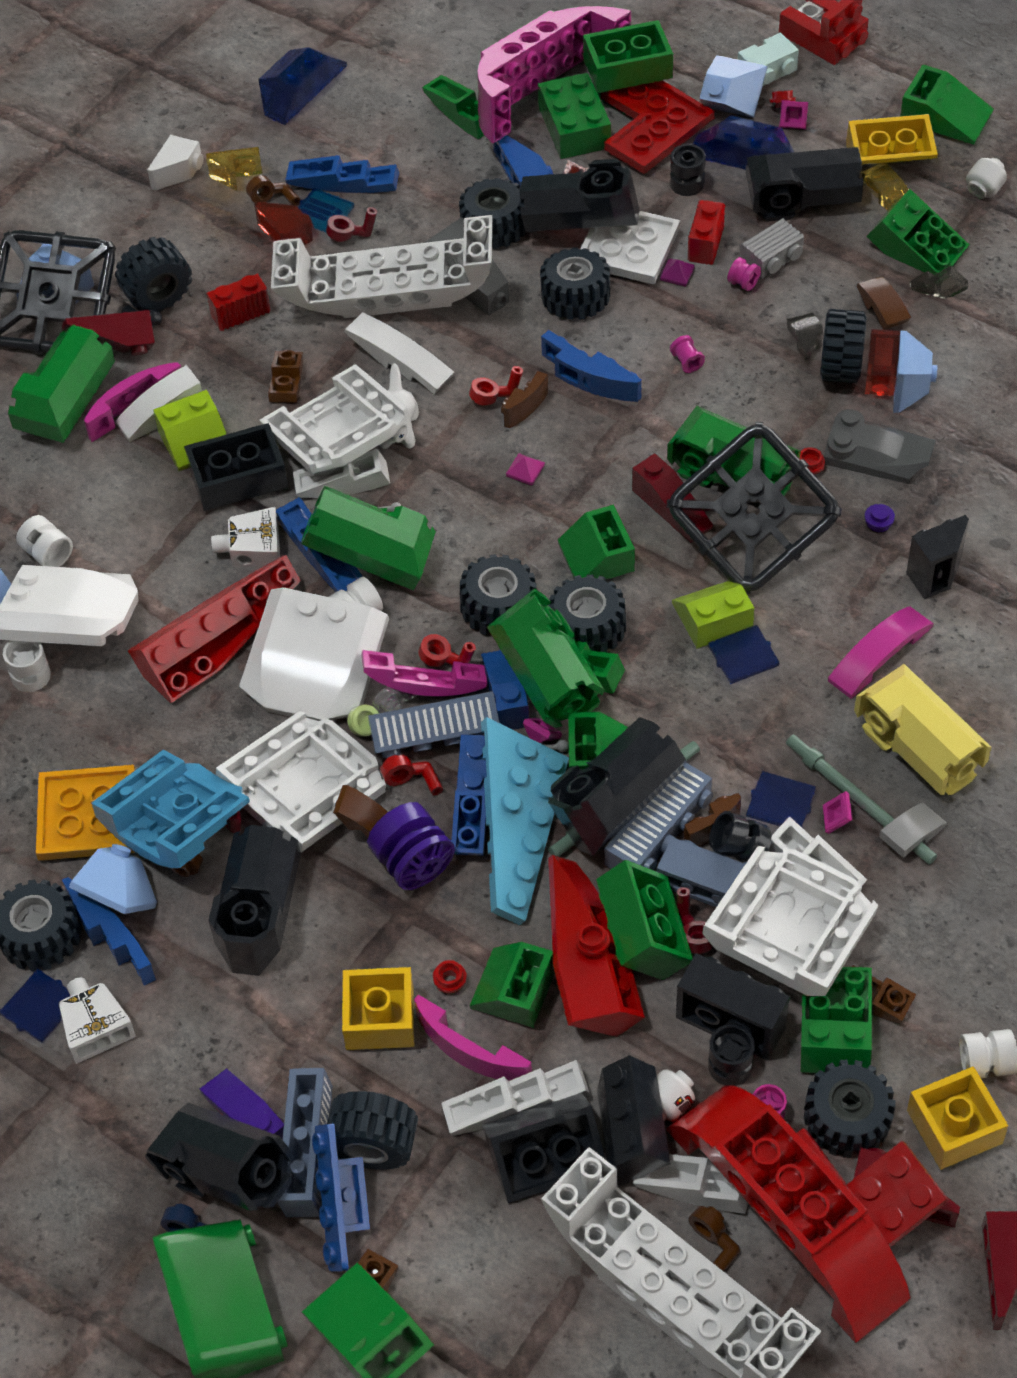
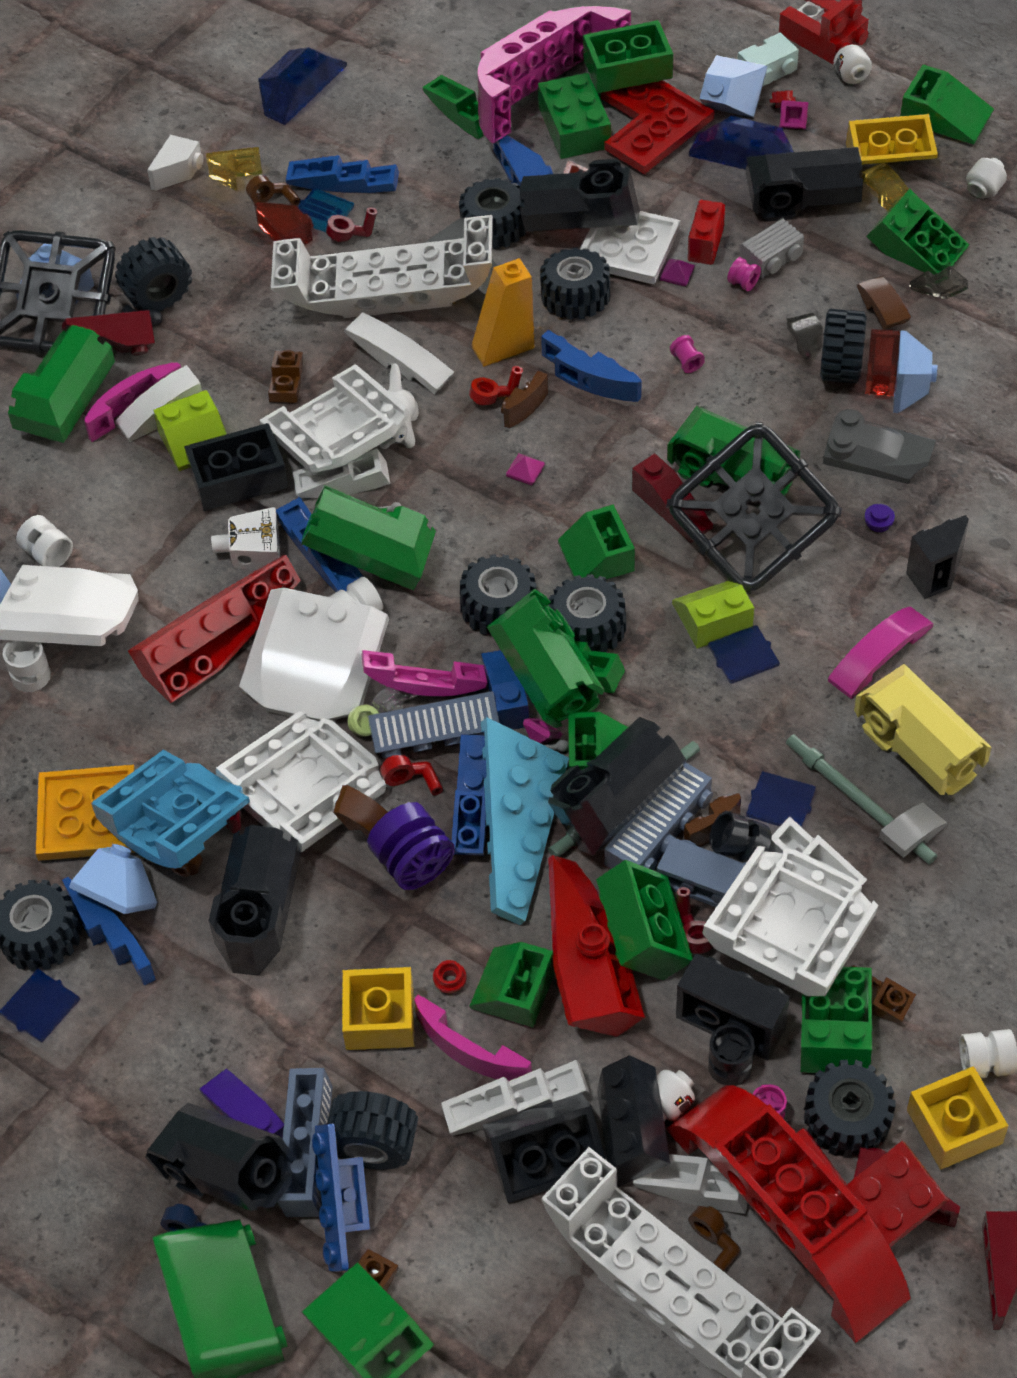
(93, 1020): white torso -> none
(238, 301): red brick -> none
(441, 646): red plate -> none
(506, 315): none -> light orange slope
(687, 170): black wheel -> none
(813, 458): red plate -> none
(837, 812): dark pink slope -> none
(852, 64): none -> white head

